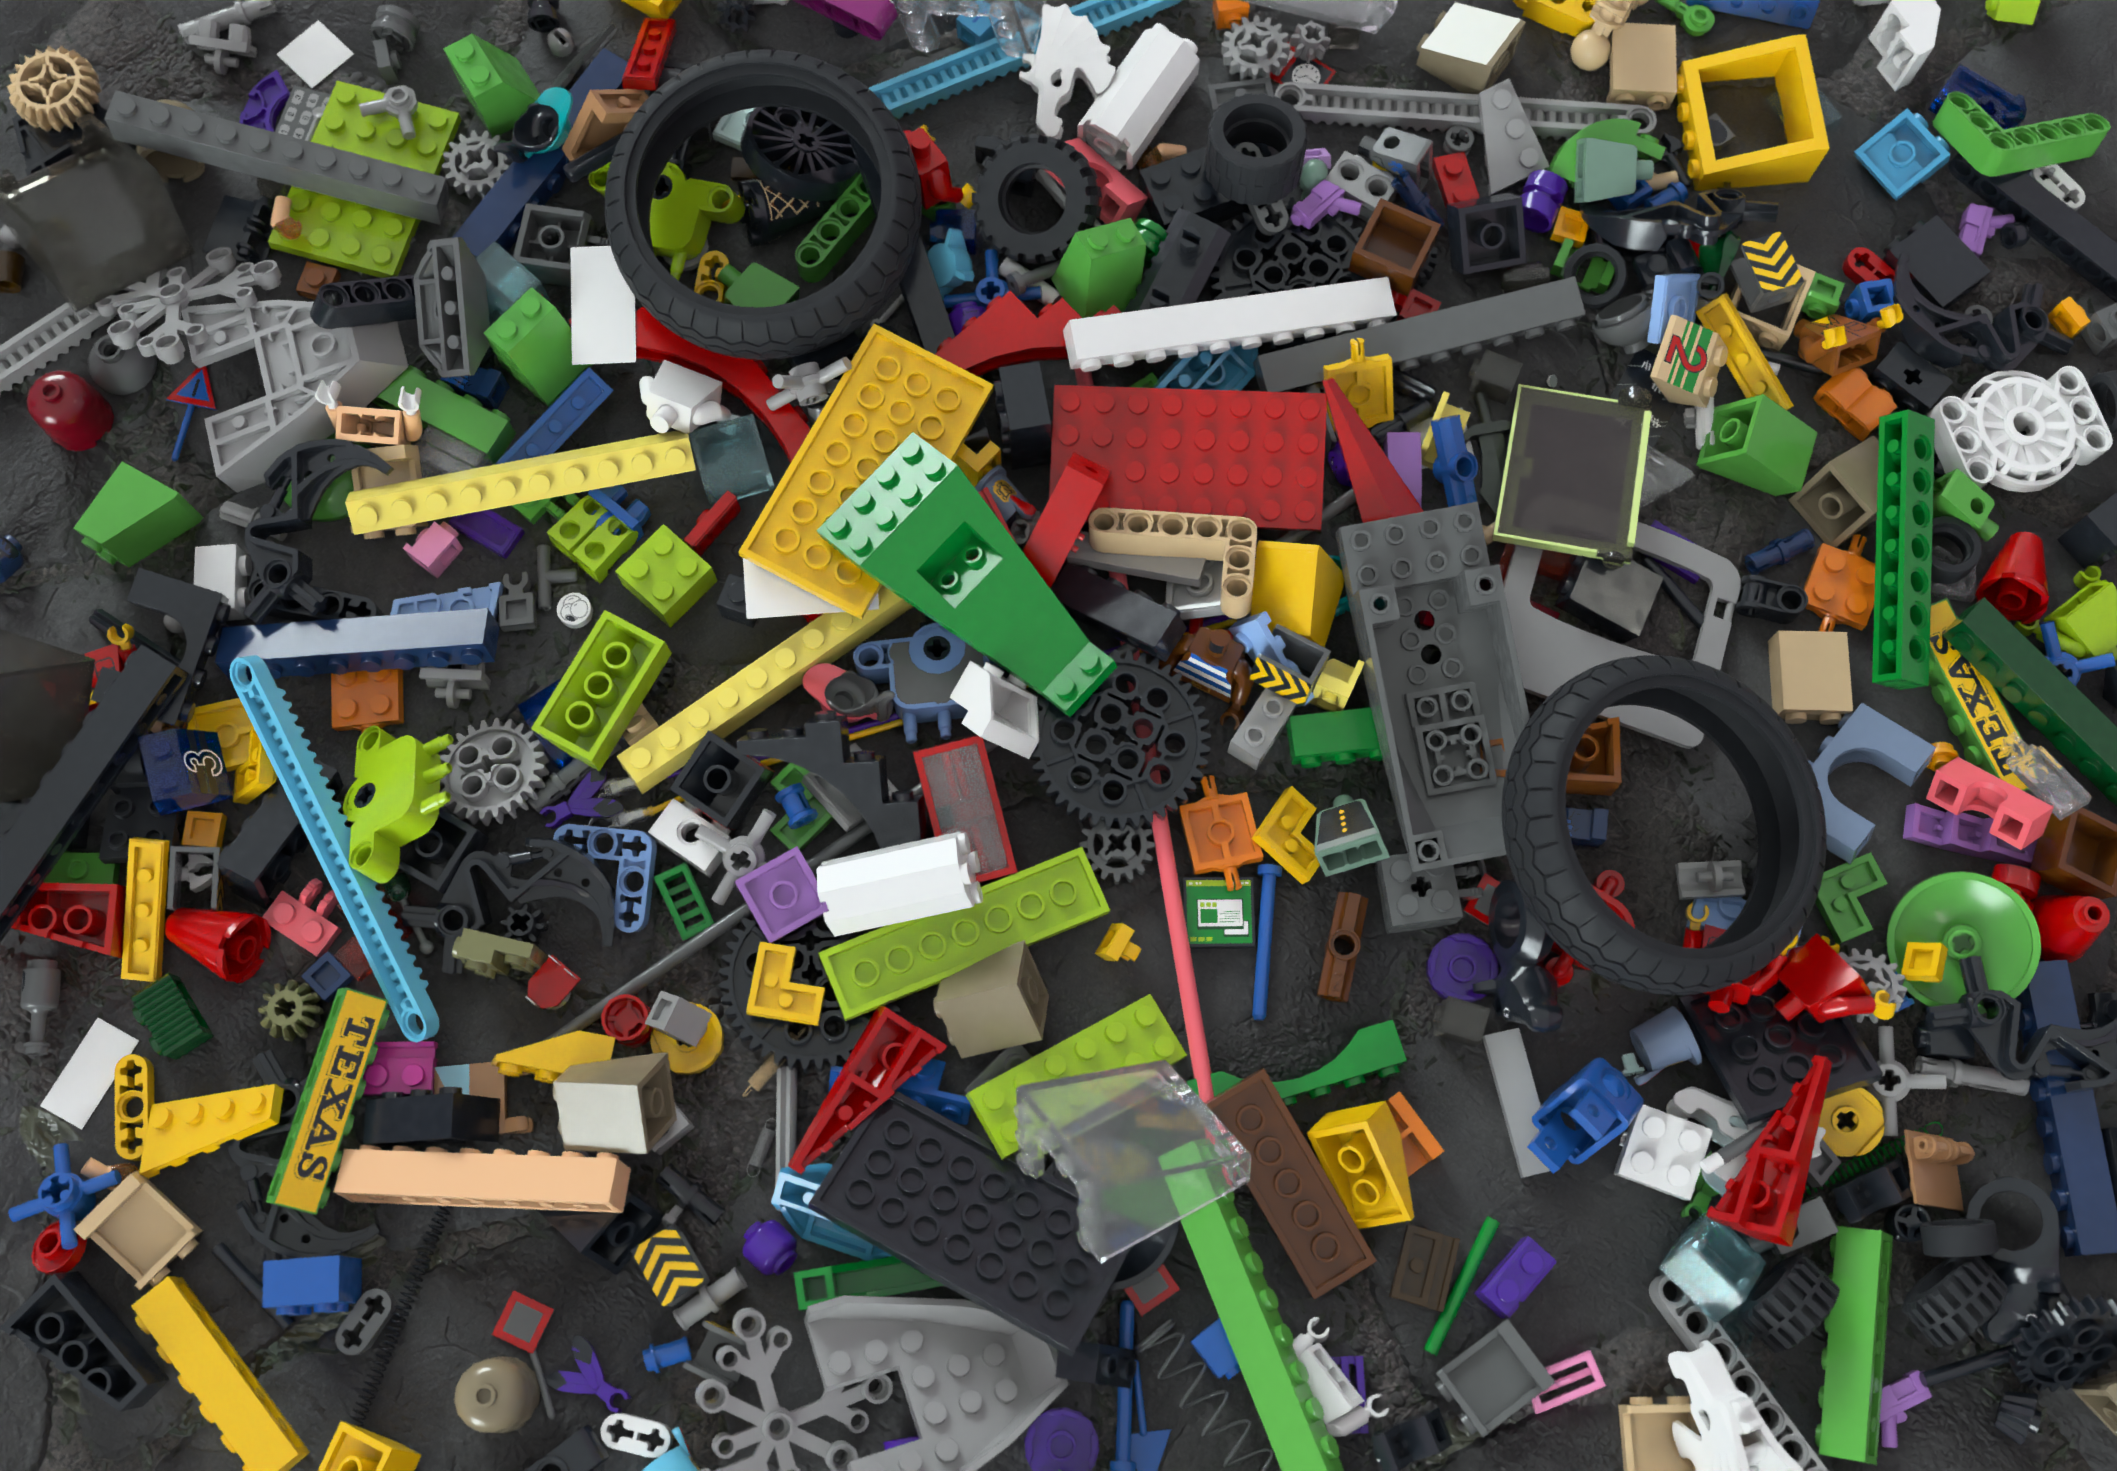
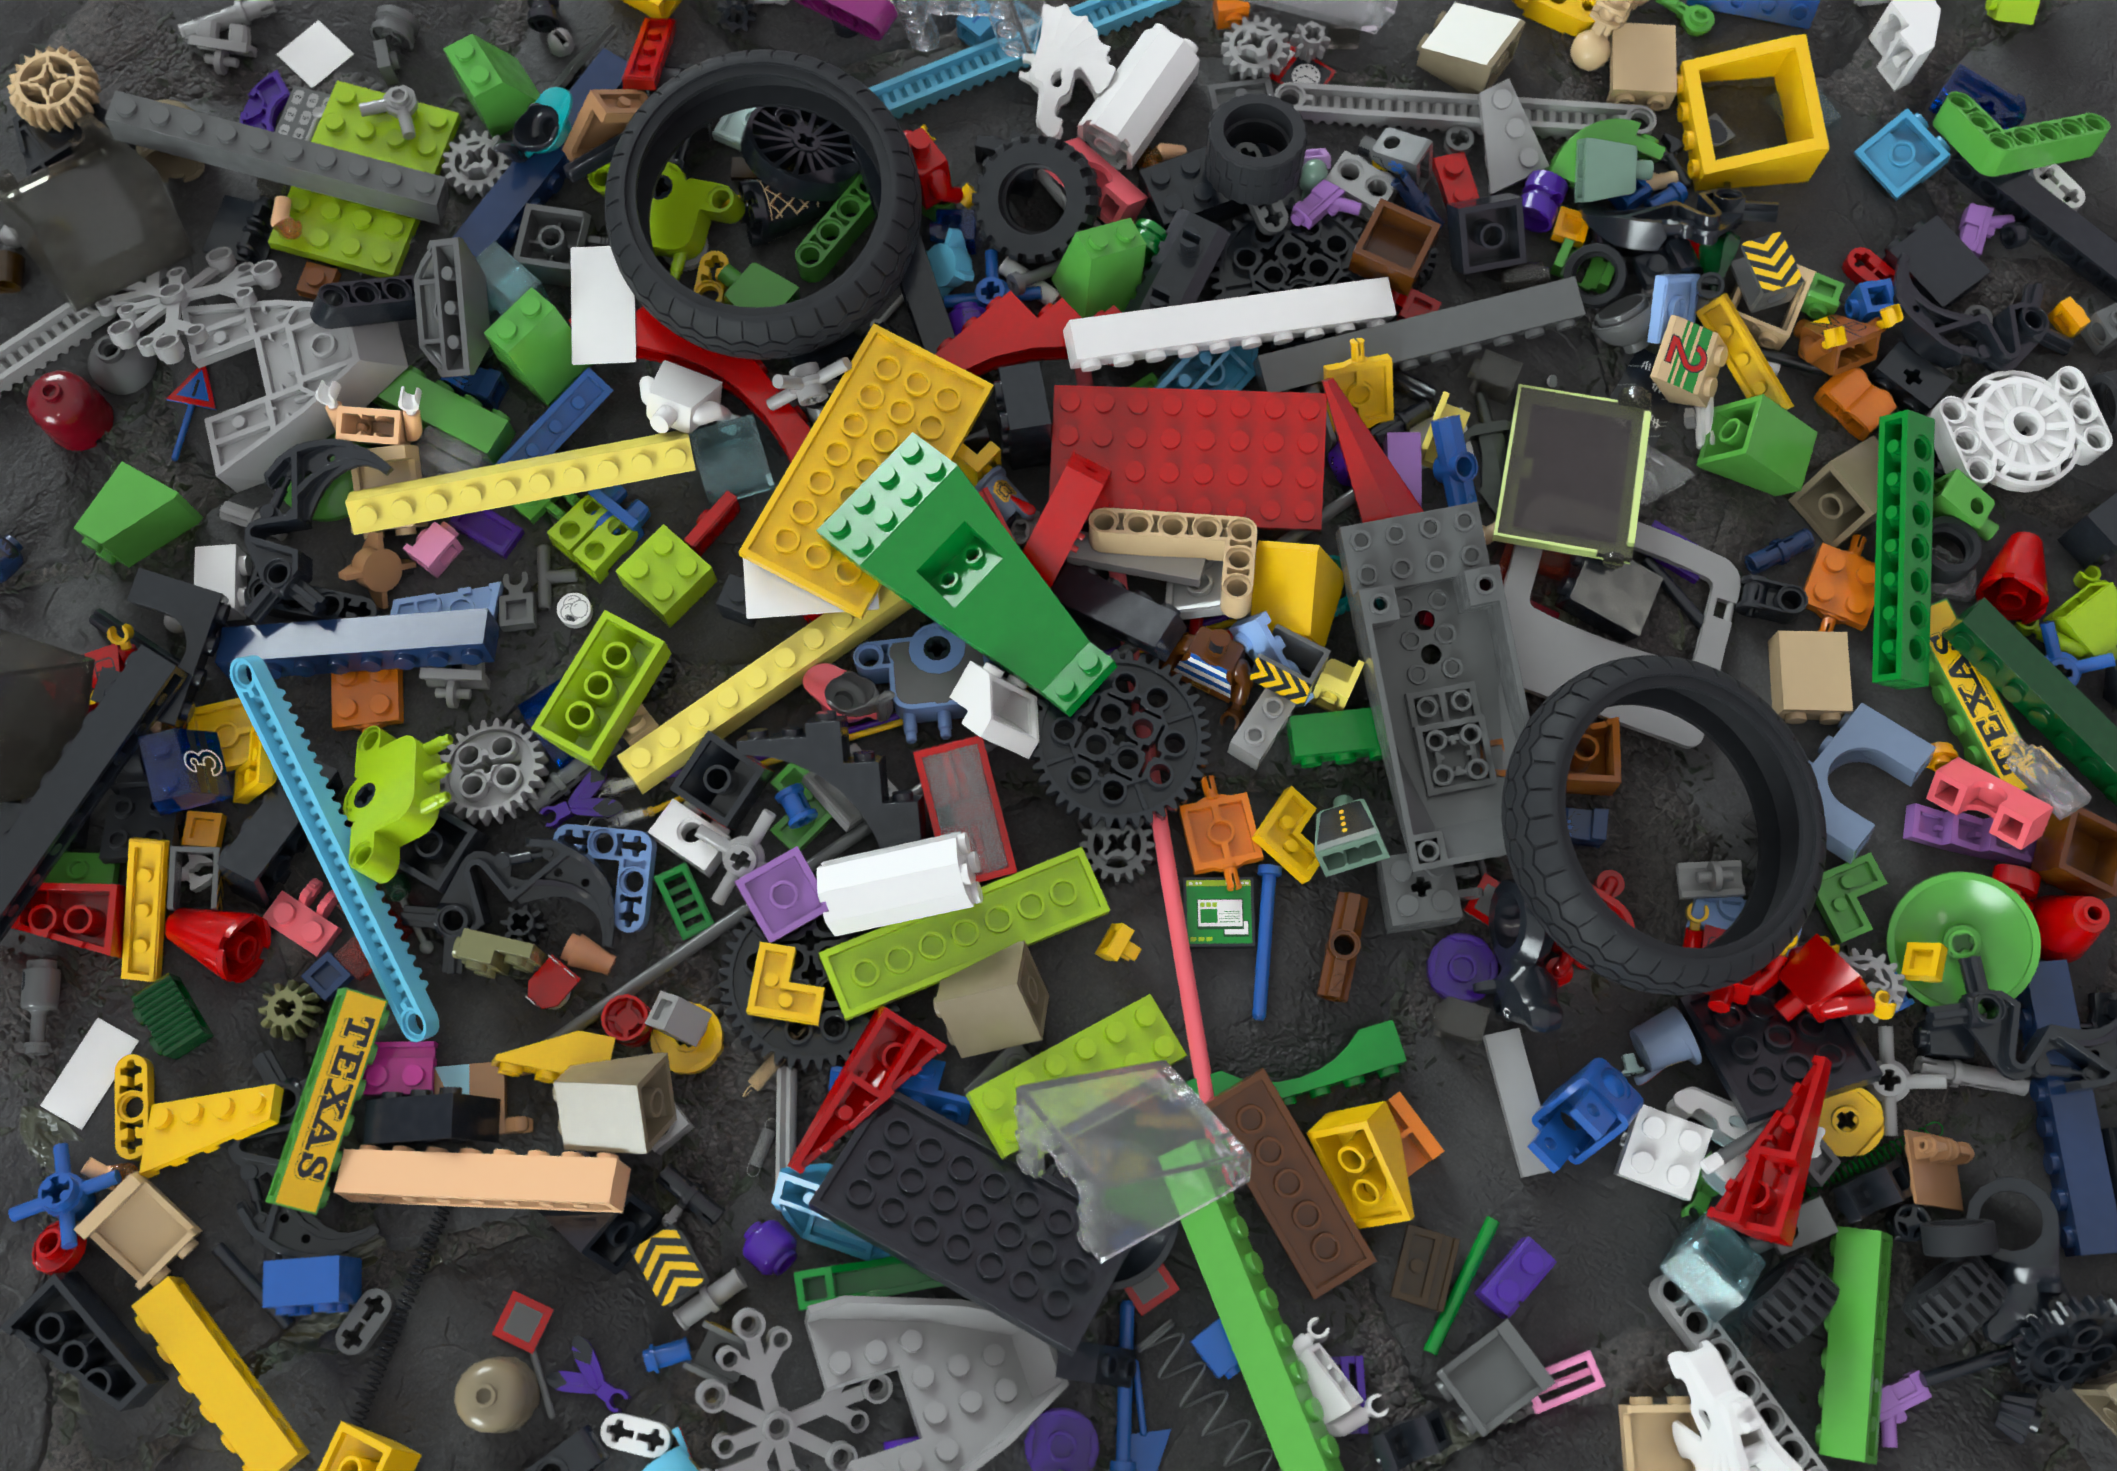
(376, 568): none -> medium nougat piece
(587, 955): none -> nougat cone

